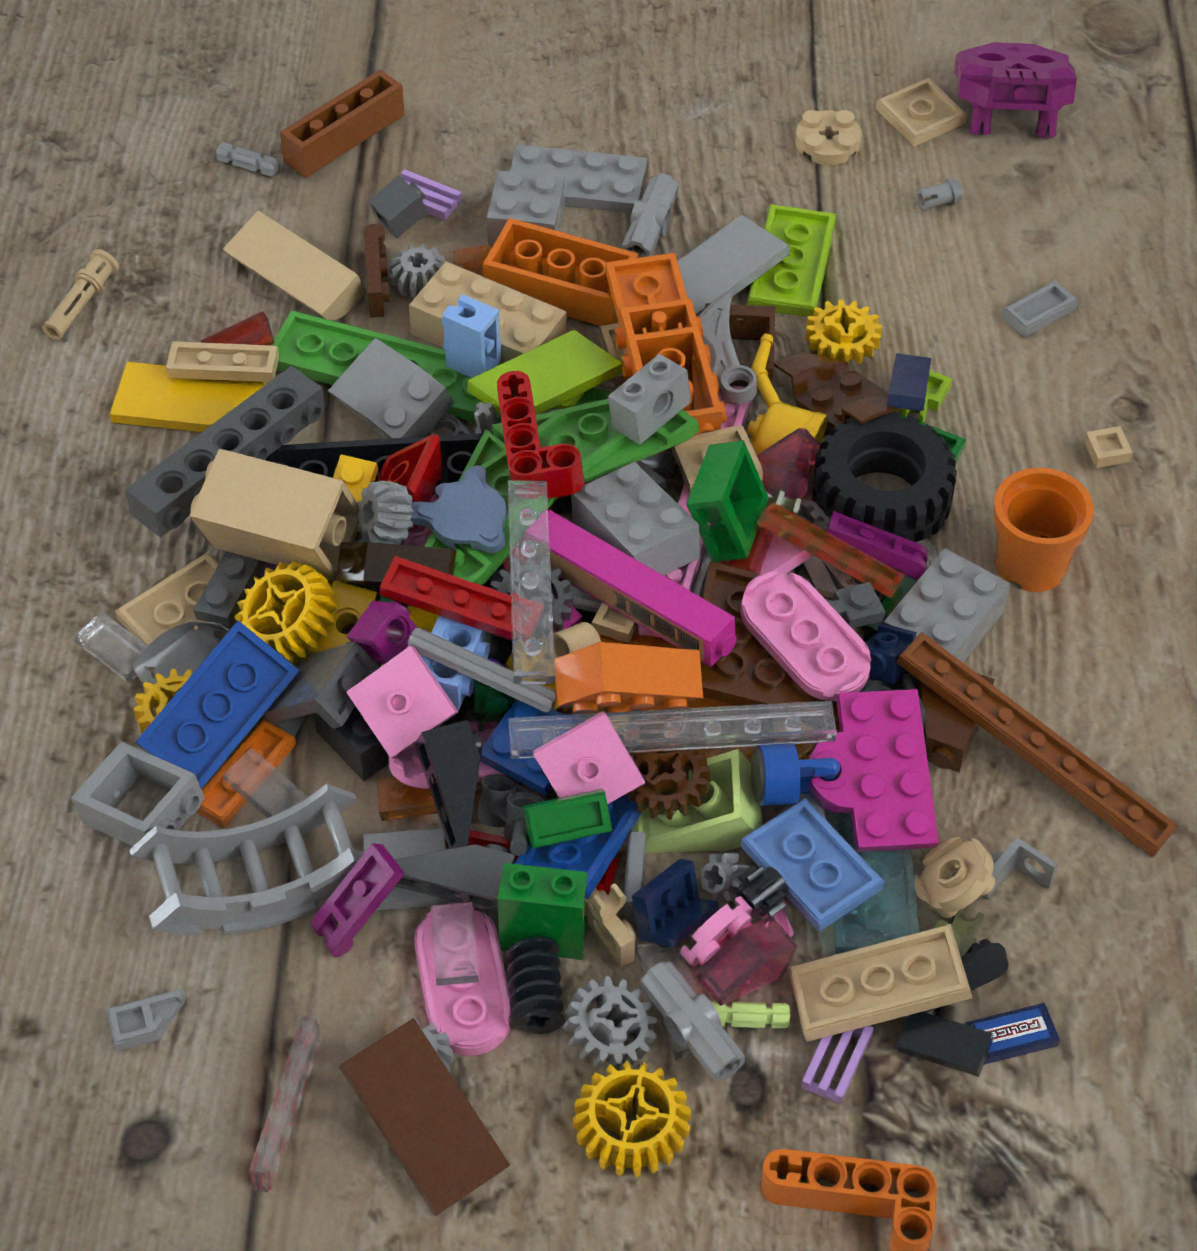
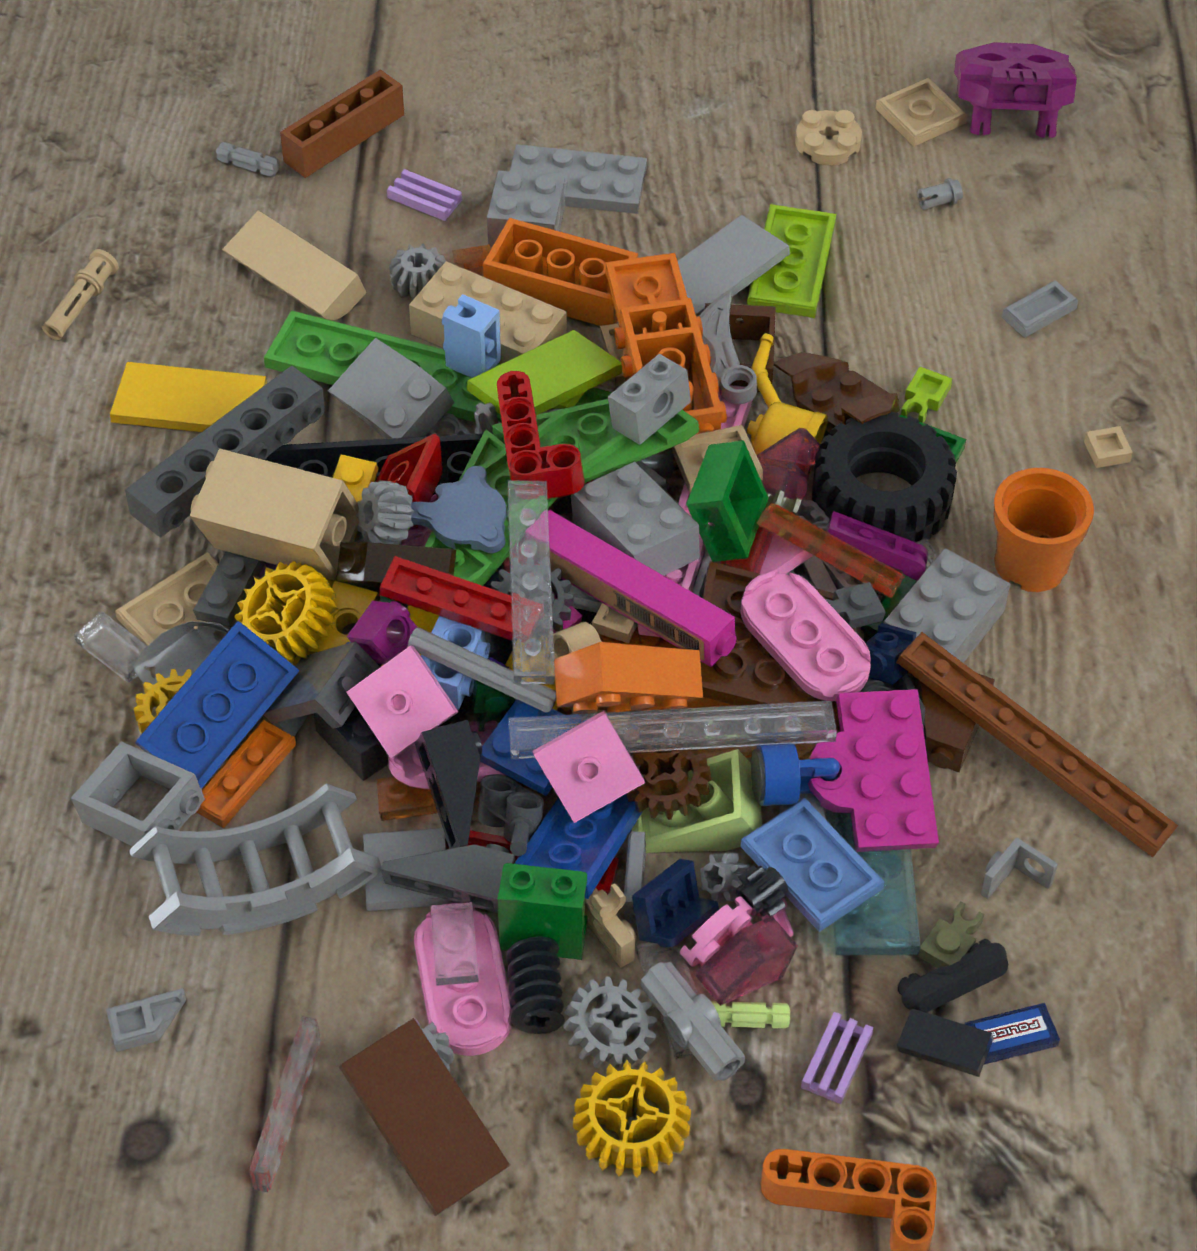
(222, 361): tan plate -> none
(251, 331): clear red tile -> none
(263, 784): clear tile -> none
(356, 899): magenta plate -> none
(376, 269): reddish brown plate -> none
(398, 206): dark grey brick -> none
(567, 818): green tile -> none
(651, 215): light grey piece -> none
(843, 332): yellow gear -> none
(879, 983): tan tile -> none
(909, 382): dark blue tile -> none
(948, 893): tan plate -> none

